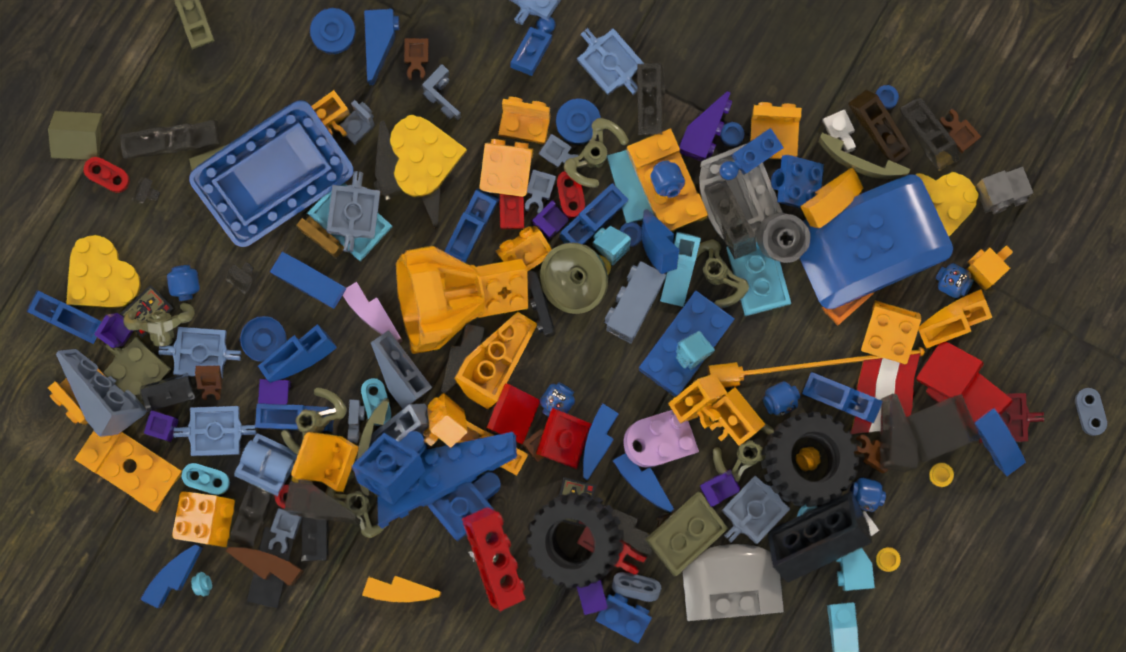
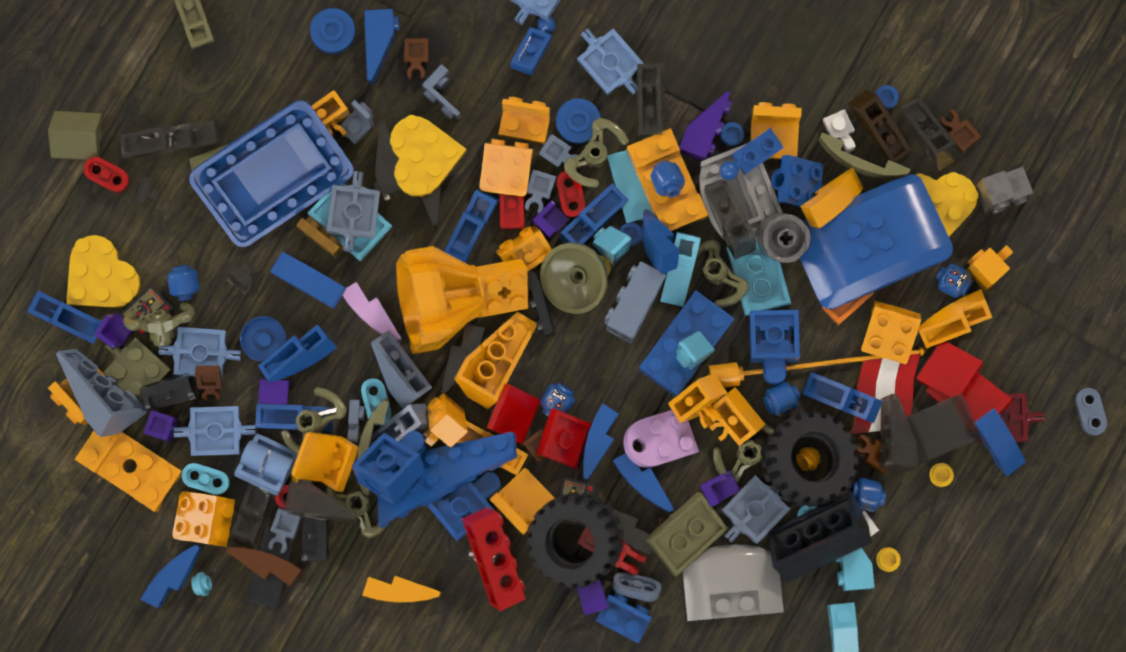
(521, 499): none -> light orange bracket
(771, 341): none -> blue brick

